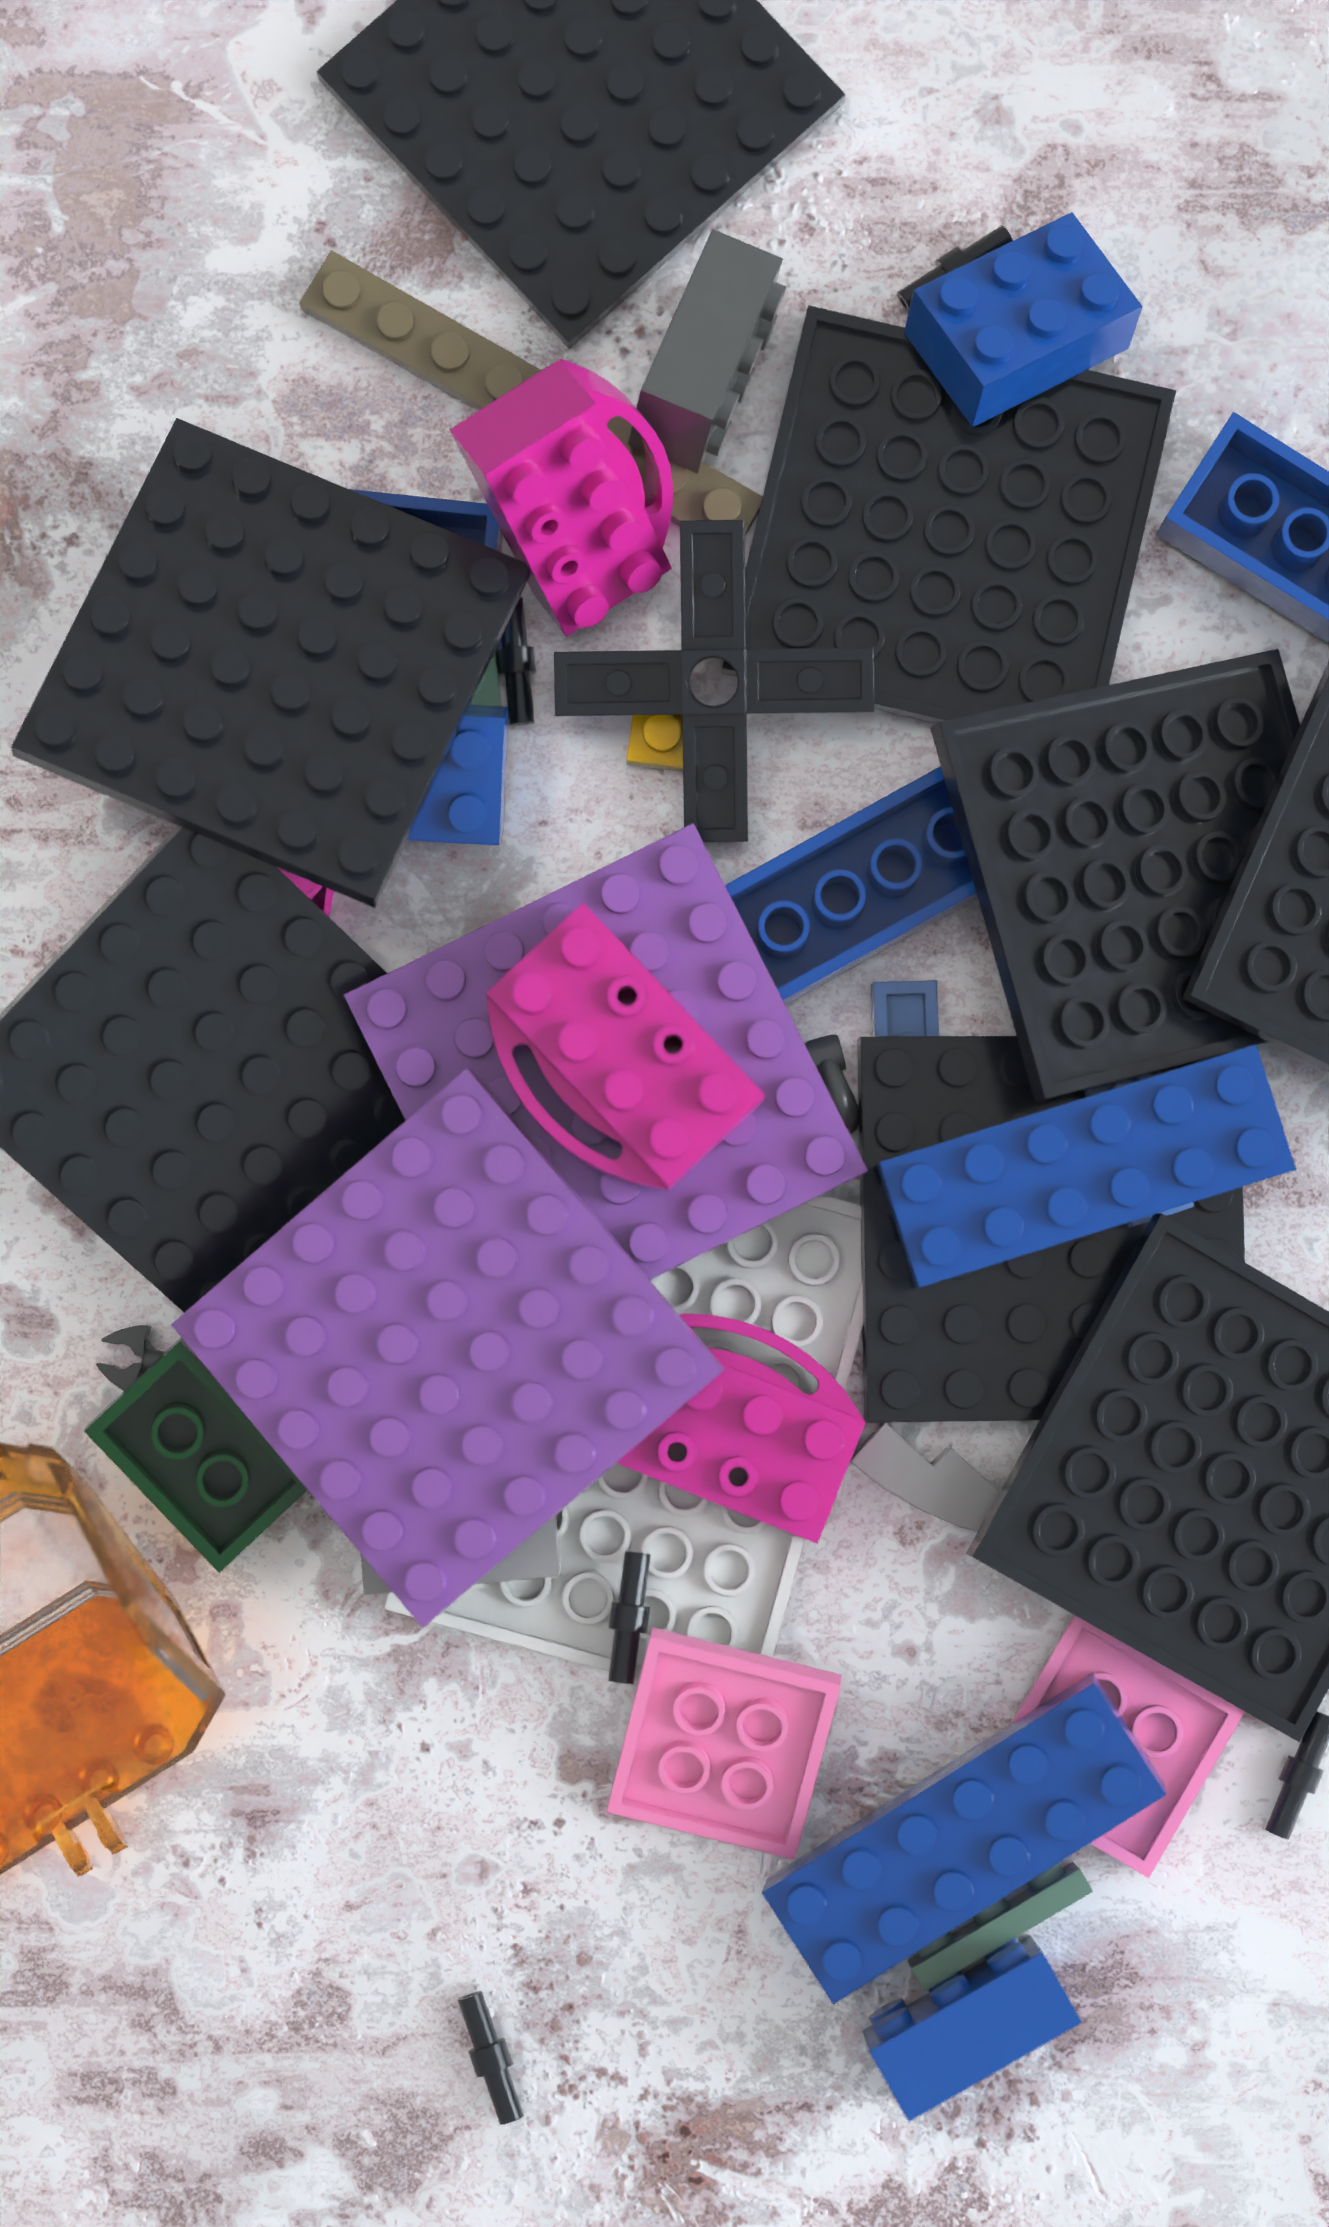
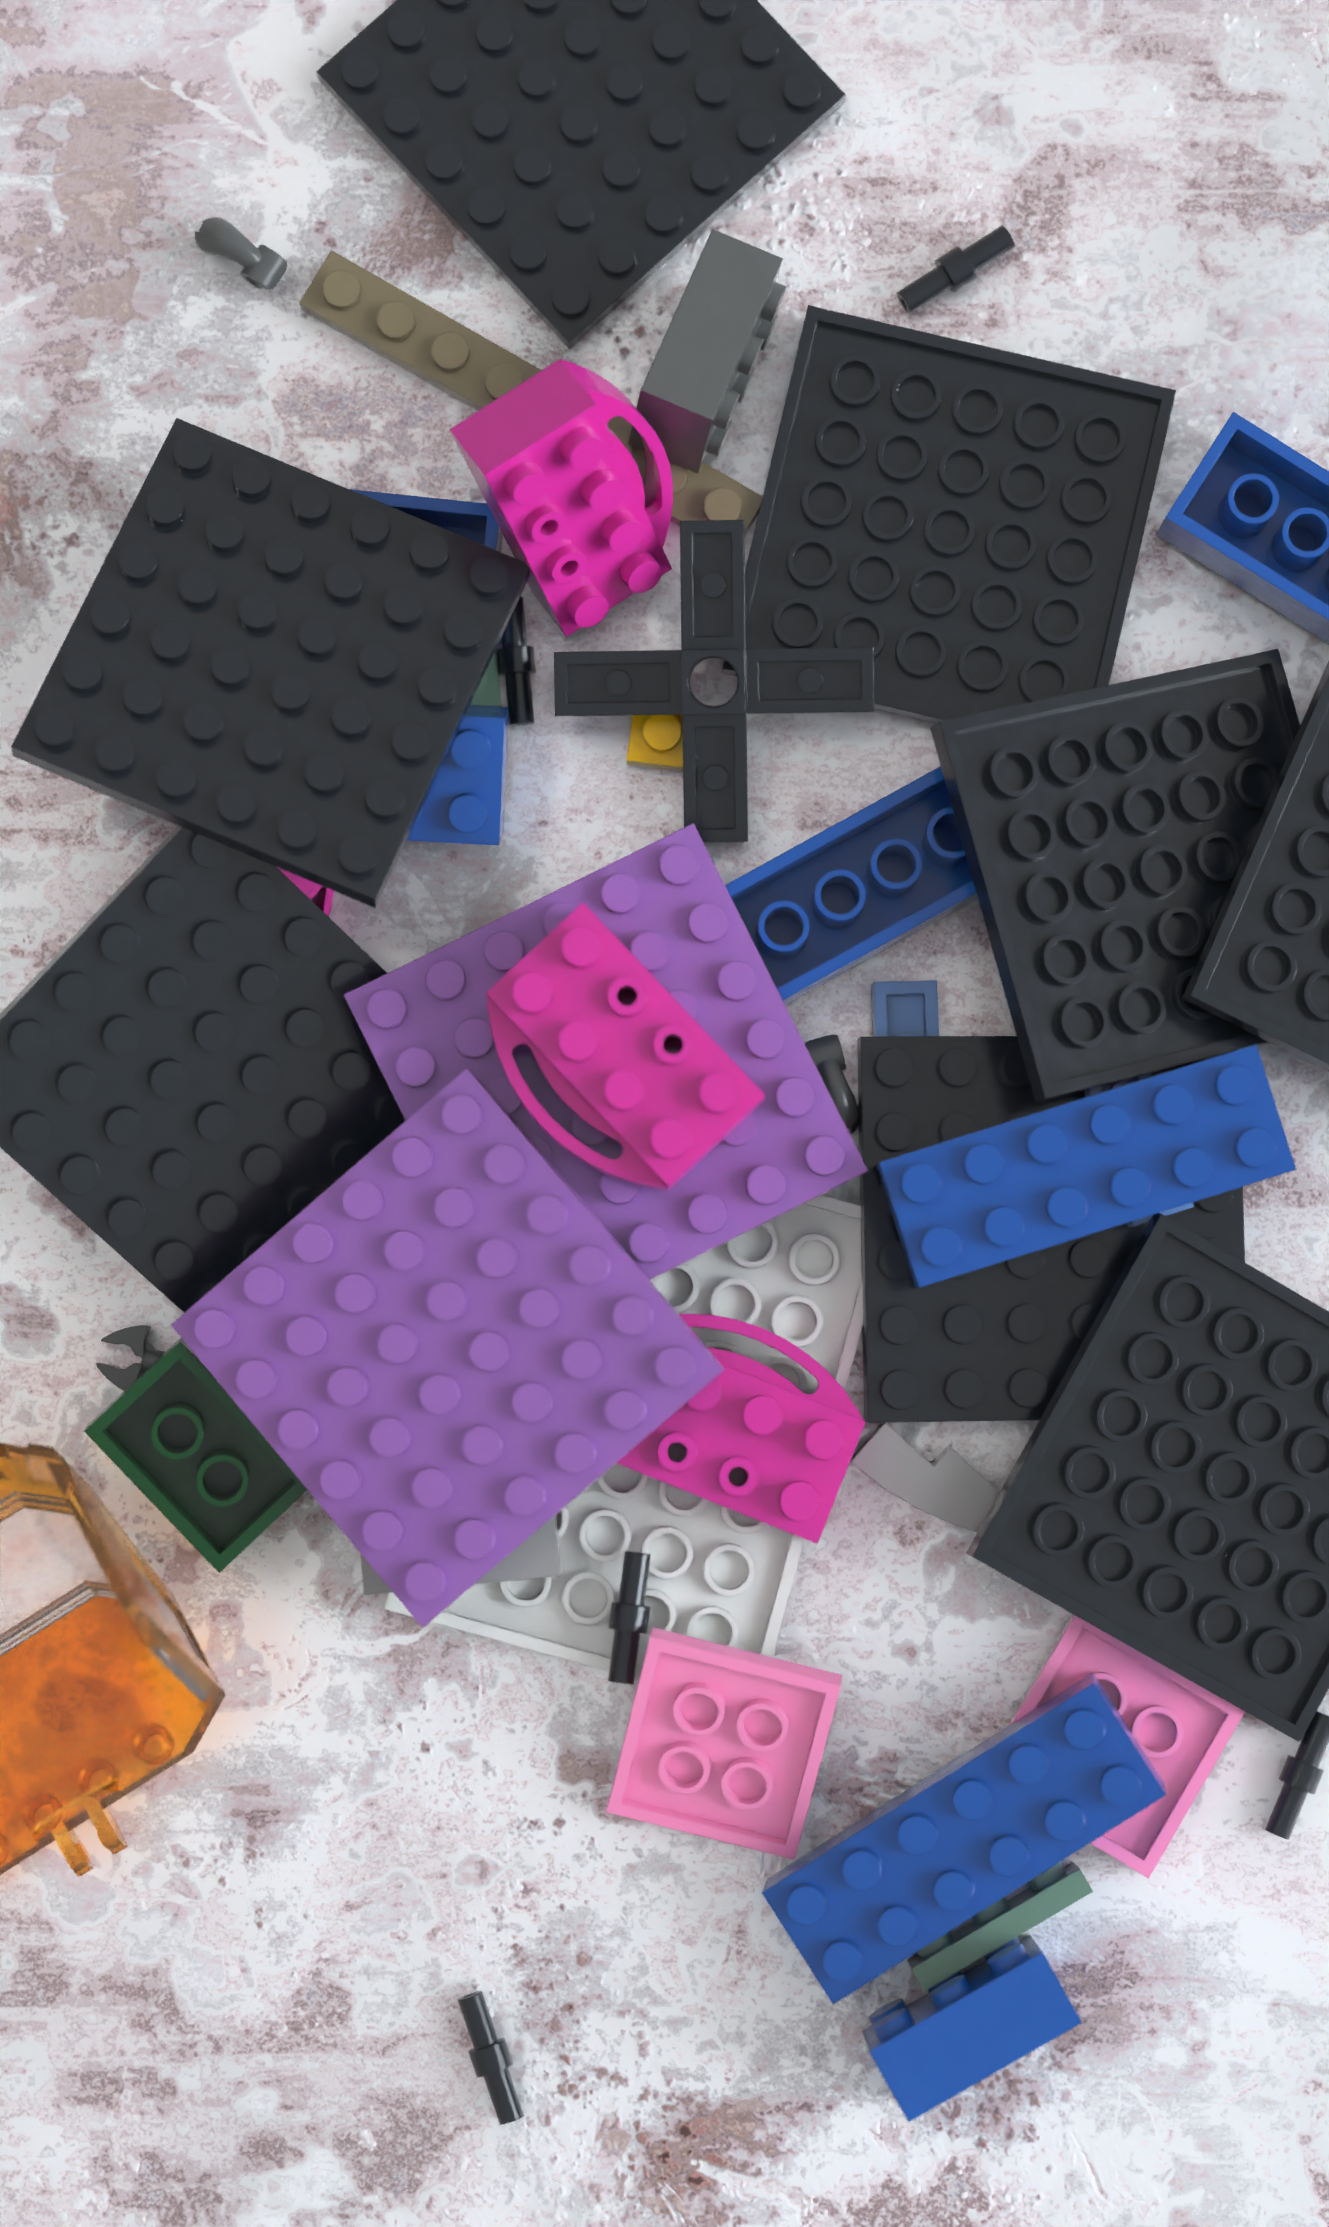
(261, 265): none -> dark grey arm
(1022, 319): blue brick -> none

